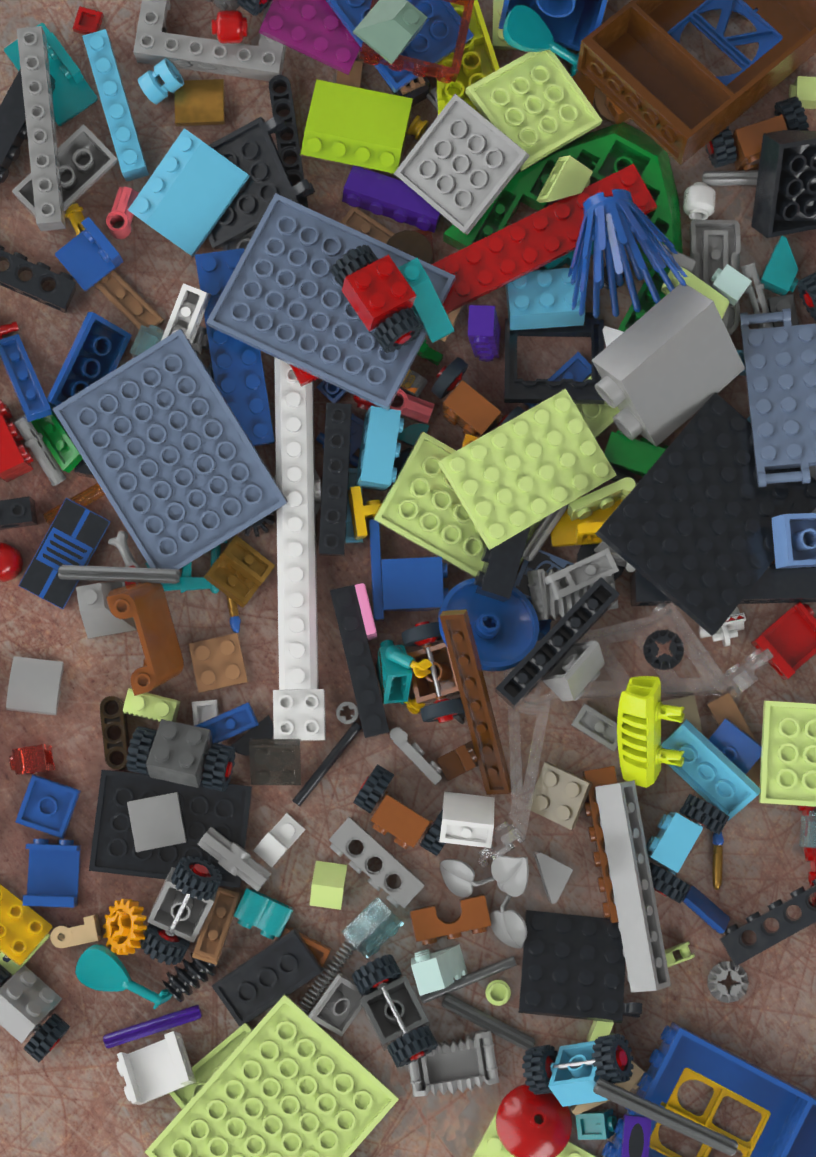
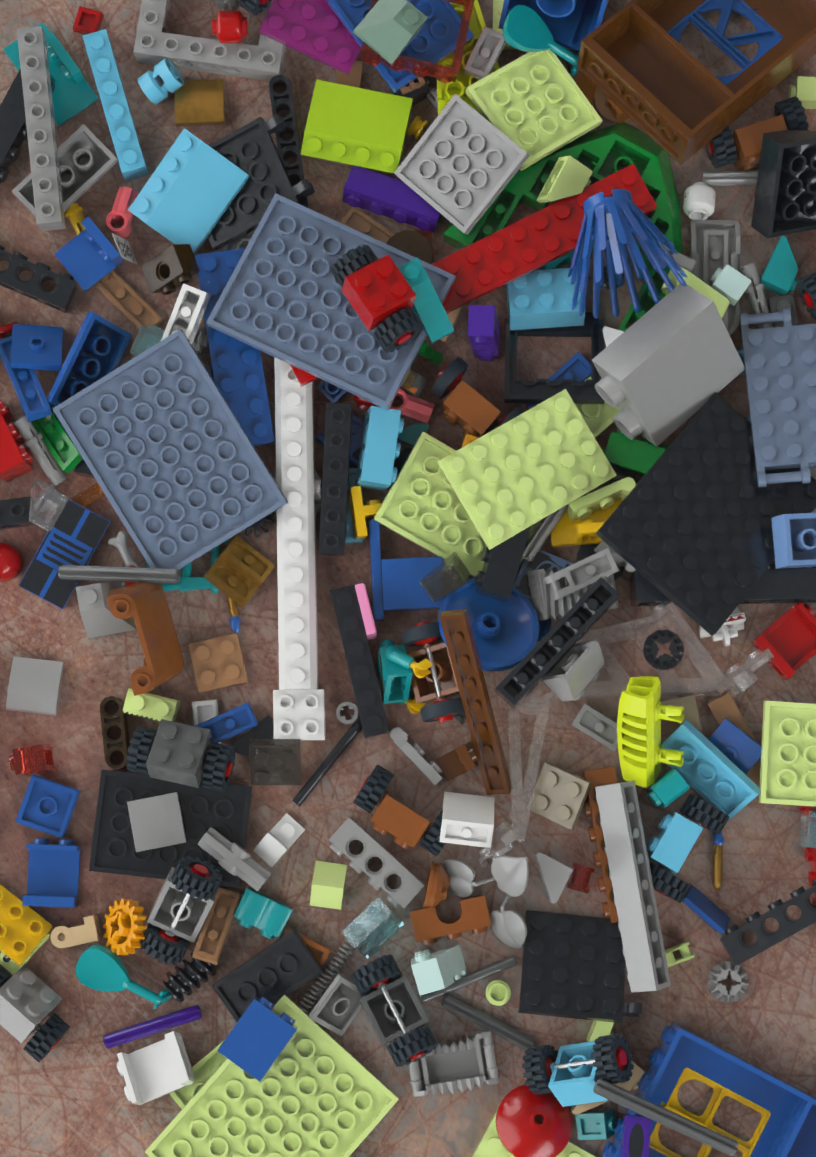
(36, 347): none -> blue plate
(45, 504): none -> clear slope
(124, 249): none -> white sticker
(170, 269): none -> dark brown brick
(258, 1038): none -> blue brick
(436, 885): none -> dark orange piece
(445, 577): none -> clear smoke slope
(485, 53): none -> light grey plate
(580, 878): none -> clear red bush
(667, 788): none -> teal brick

